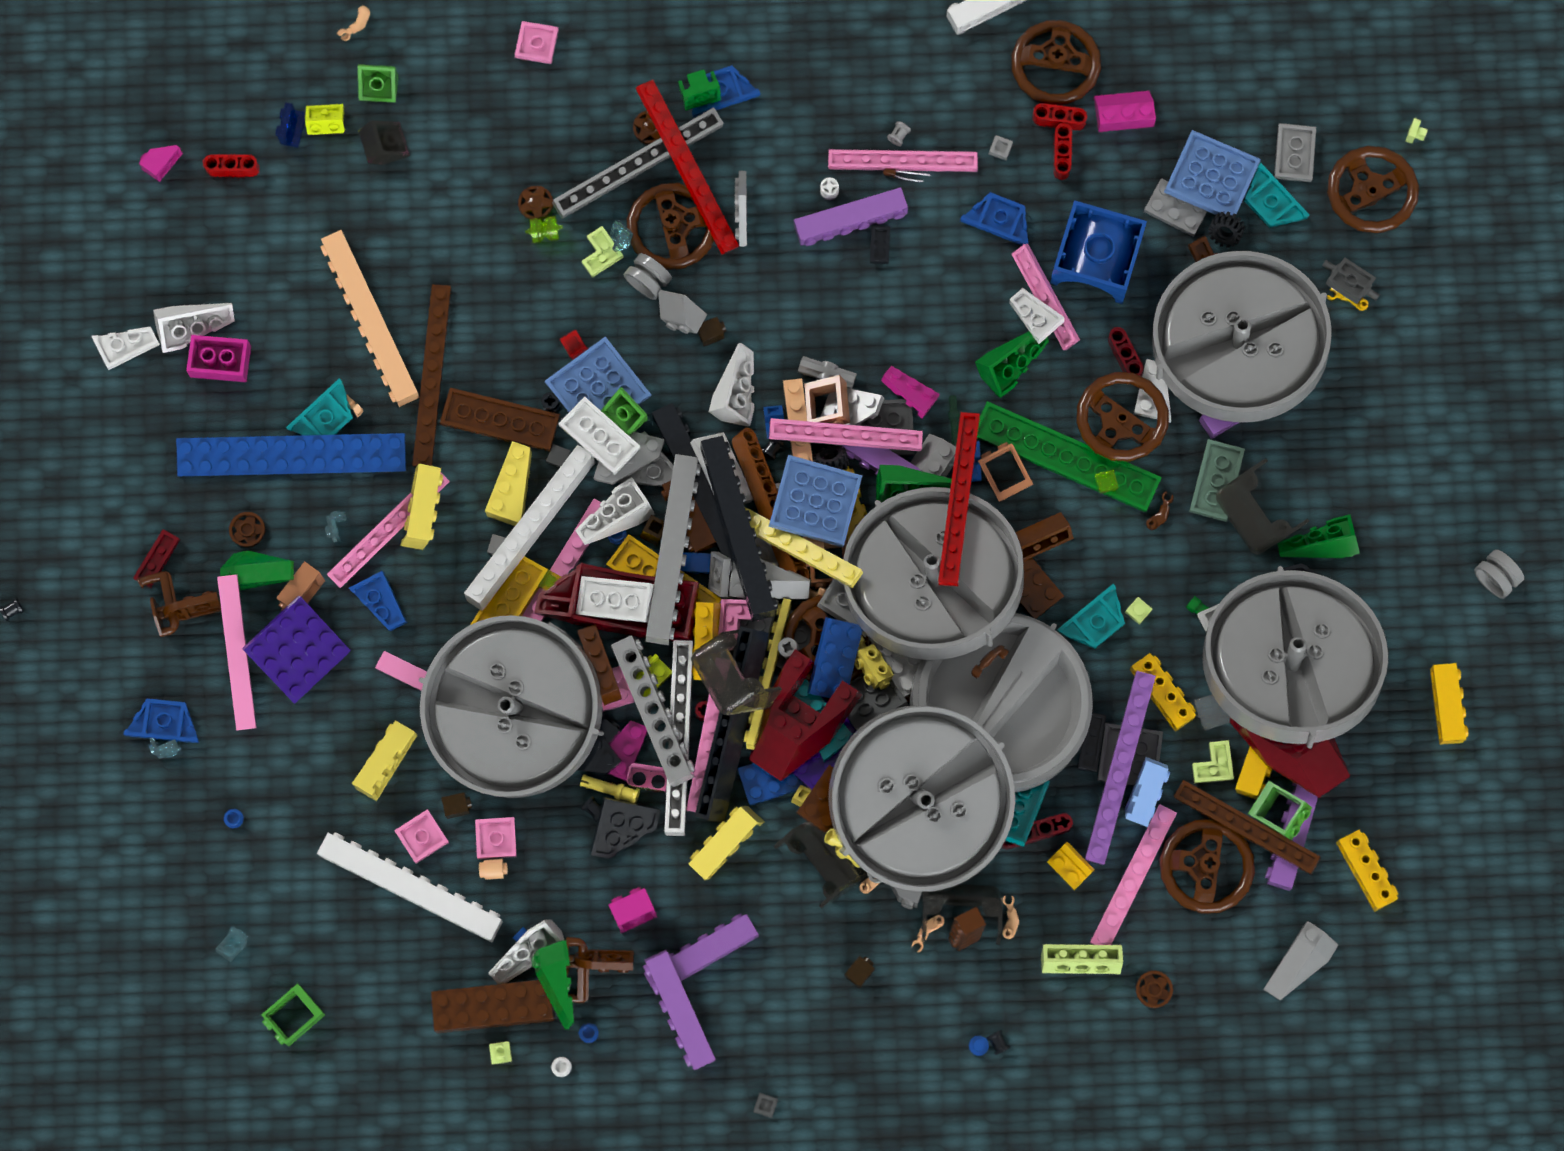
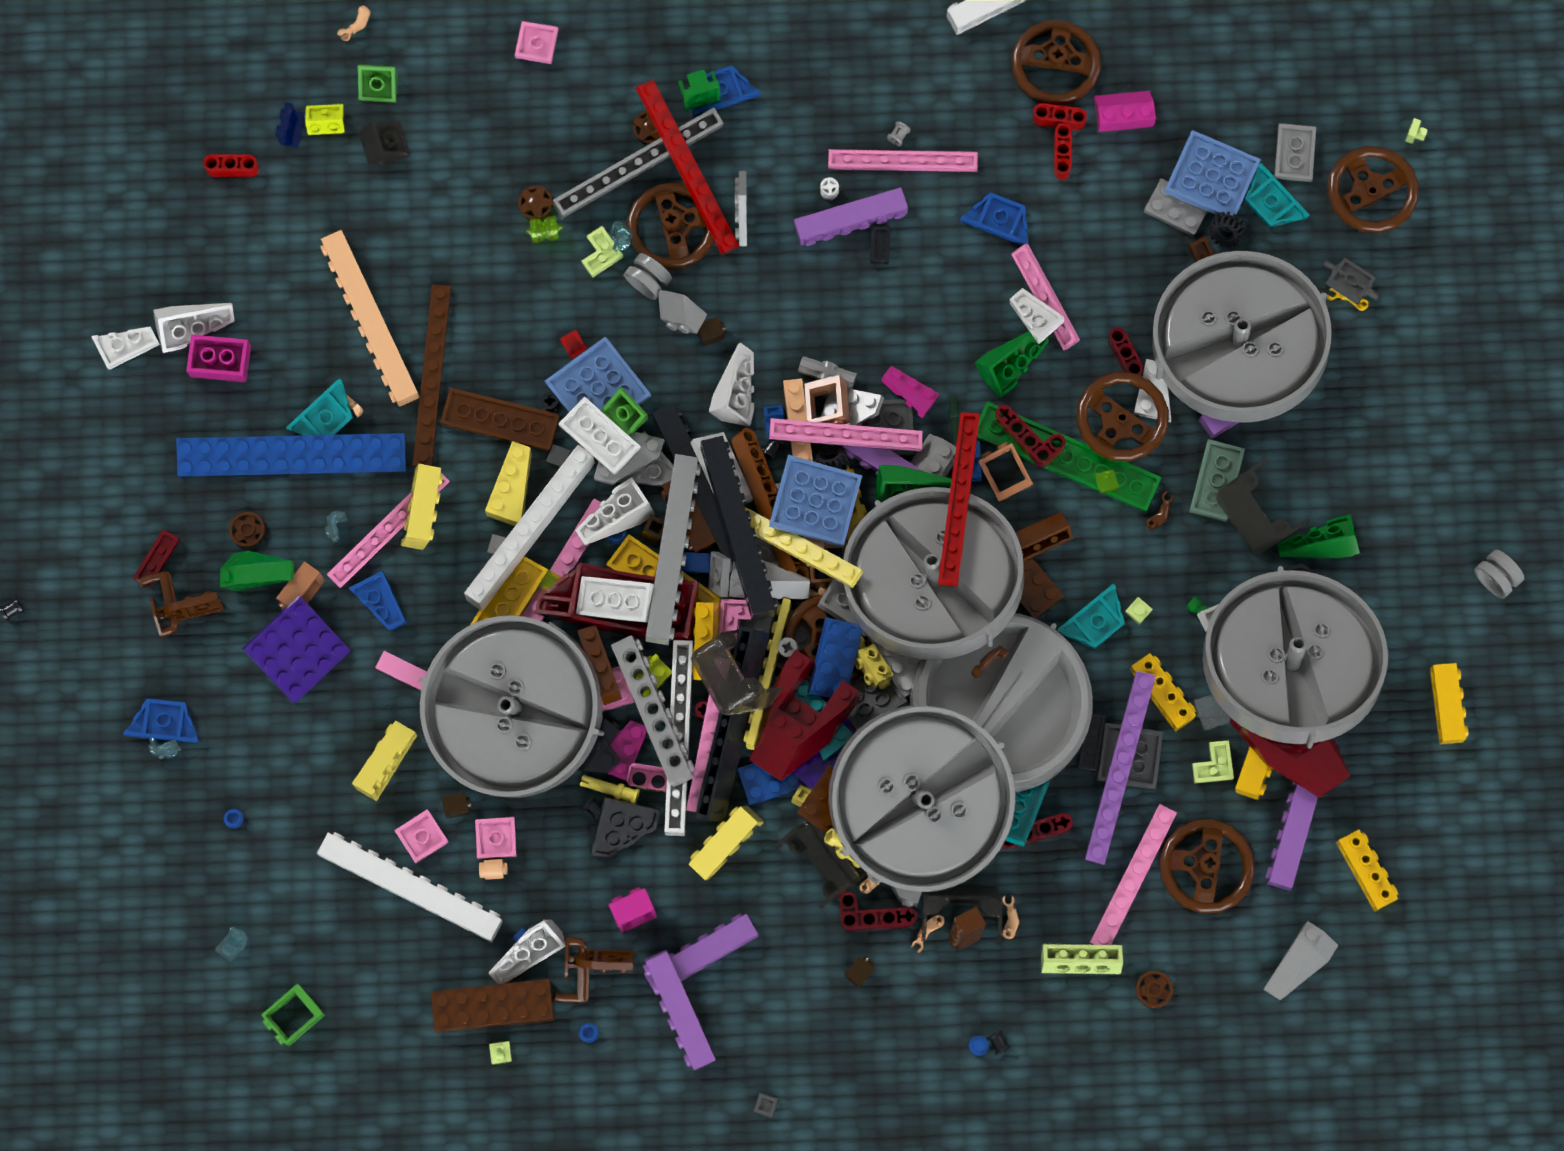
(159, 161): dark pink slope -> none
(236, 656): bright pink tile -> none
(550, 968): green wedge -> none
(561, 1067): white plate -> none
(878, 915): none -> dark red beam
(889, 172): piece -> none
(1000, 147): light grey plate -> none
(1026, 434): none -> dark red beam
(1070, 865): yellow plate -> none
(1099, 249): blue piece -> none
(1146, 791): light blue wedge -> none
(1247, 827): reddish brown plate -> none
(1266, 800): bright green window -> none

